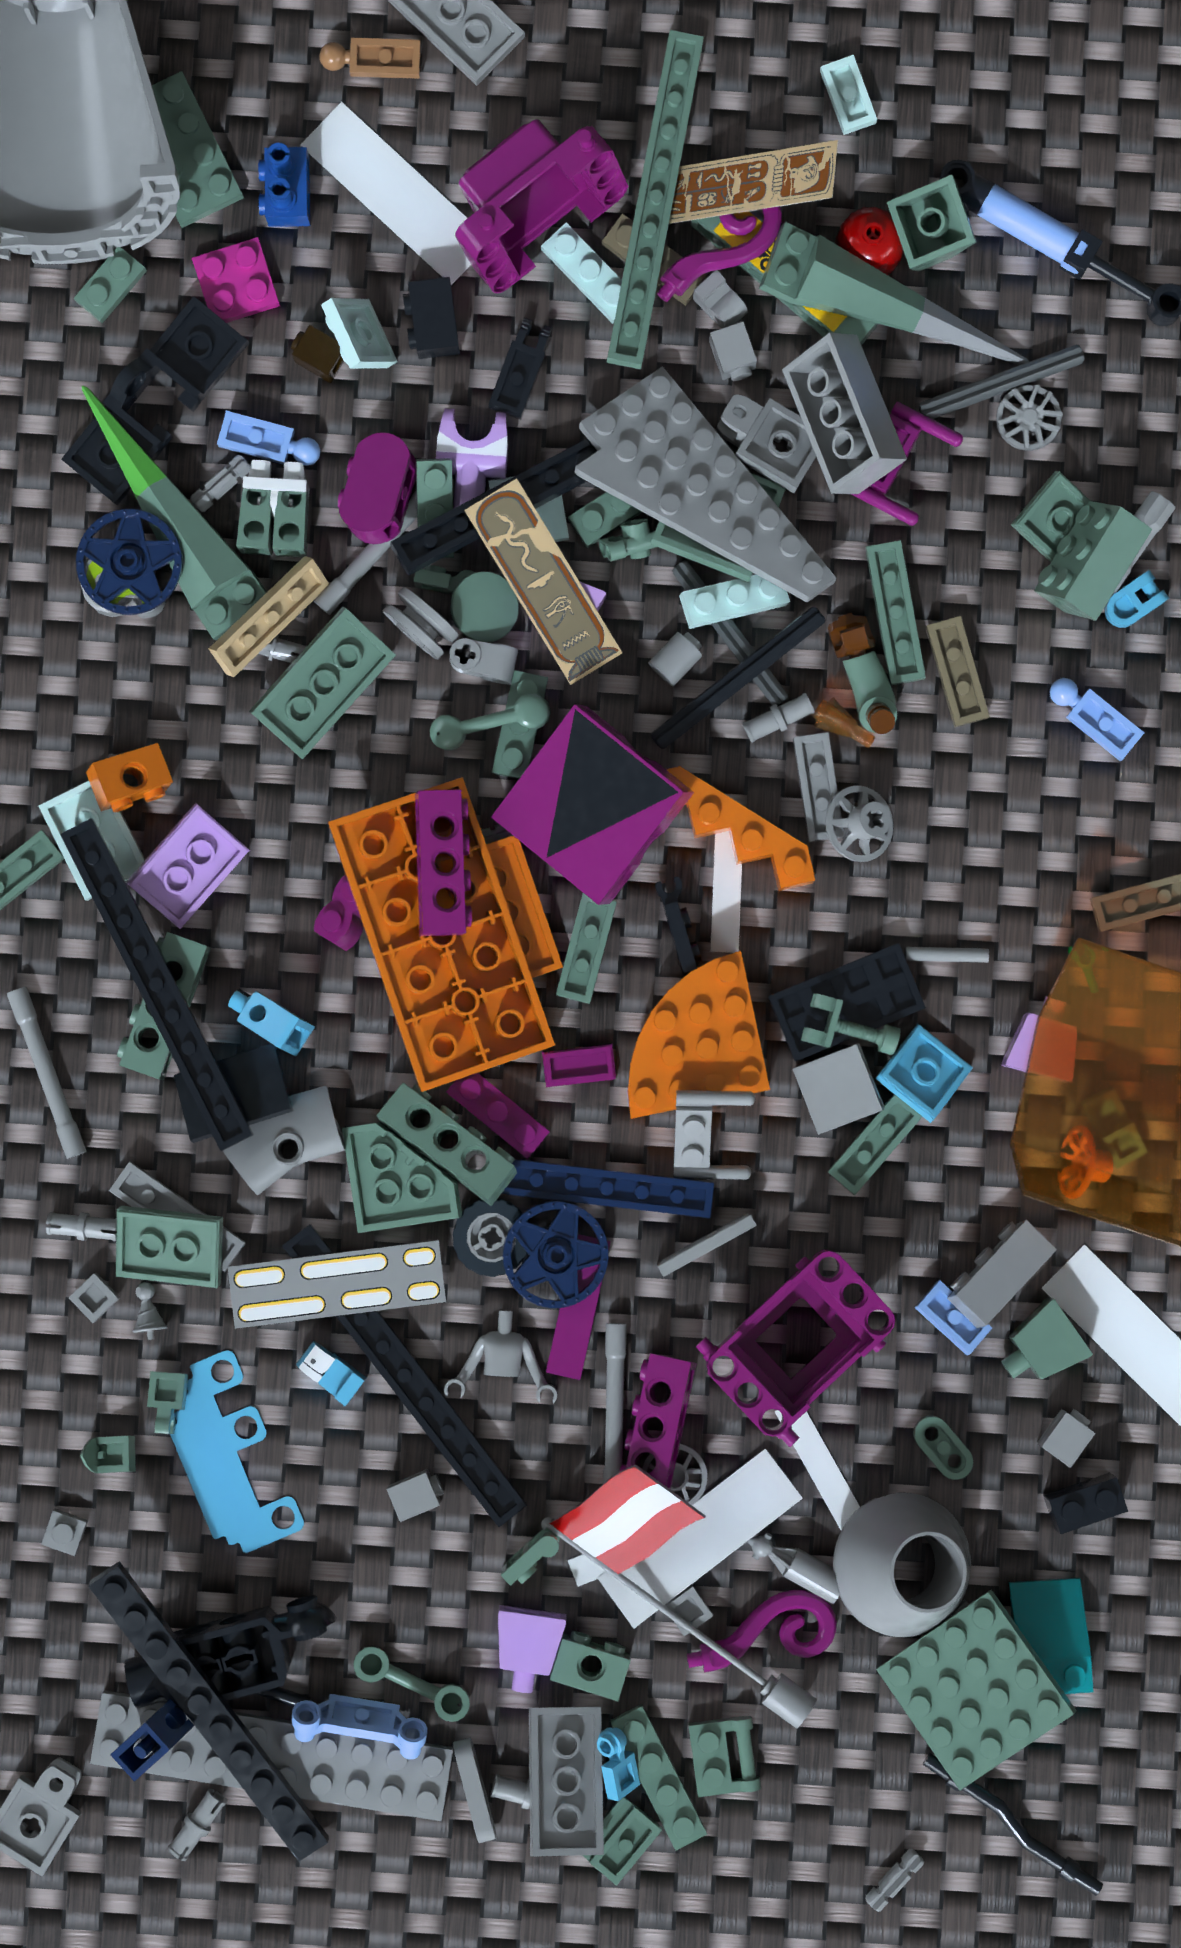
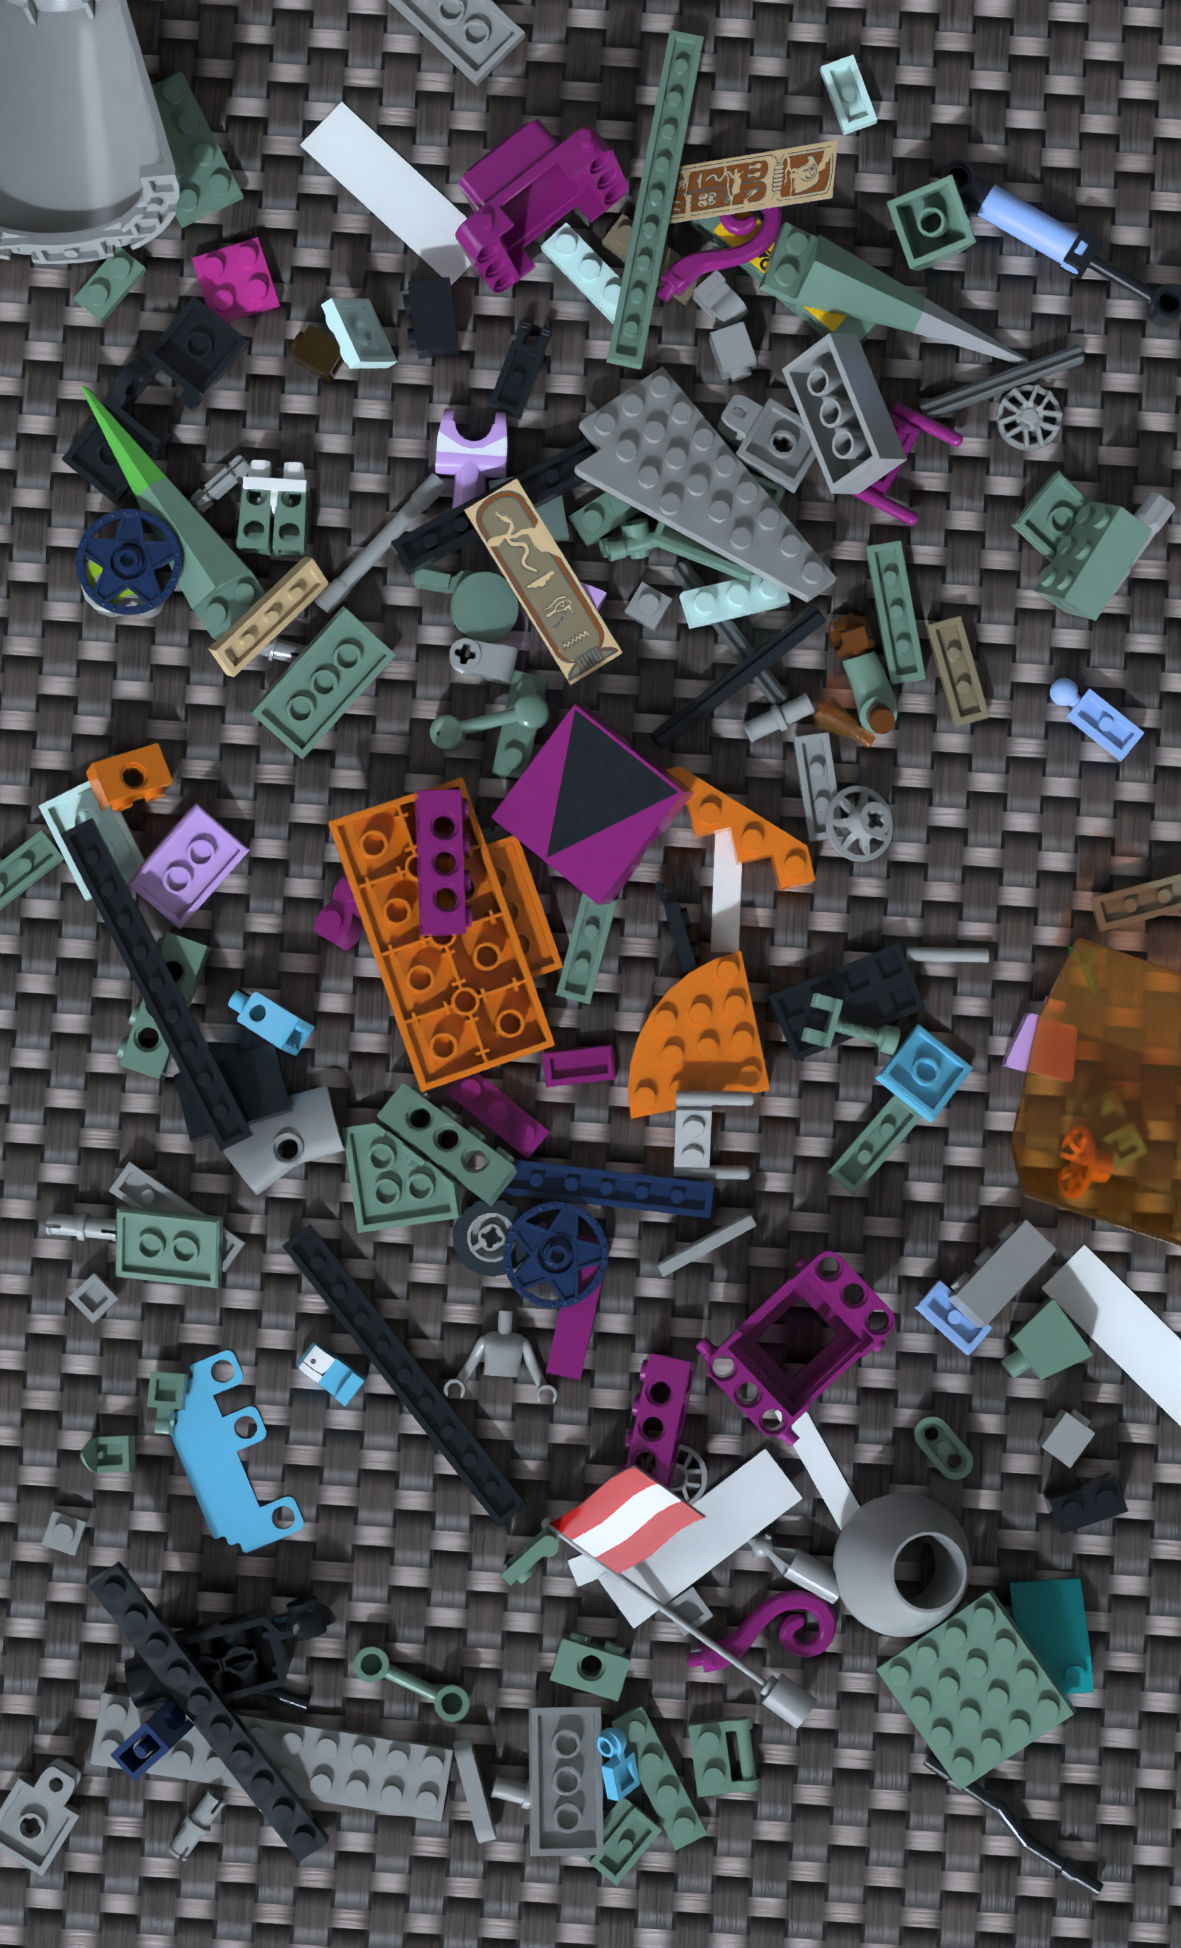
(65, 1125): light grey piece -> none
(148, 1316): light grey piece -> none
(265, 440): light blue plate -> none
(286, 186): blue brick -> none
(336, 1284): sticker -> none
(360, 1719): light blue plate -> none
(375, 57): medium nougat plate -> none
(377, 488): magenta brick -> none
(415, 1494): light grey brick -> none
(420, 623): light grey wheel -> none
(433, 489): sand green plate -> none
(528, 1643): lavender torso -> none
(615, 1353): light grey piece -> none
(648, 606): none -> light grey plate
(676, 657): light grey brick -> none
(838, 1089): light grey tile -> none
(857, 238): red cylinder -> none
(894, 1880): light grey axle -> none
(1126, 608): medium azure plate -> none

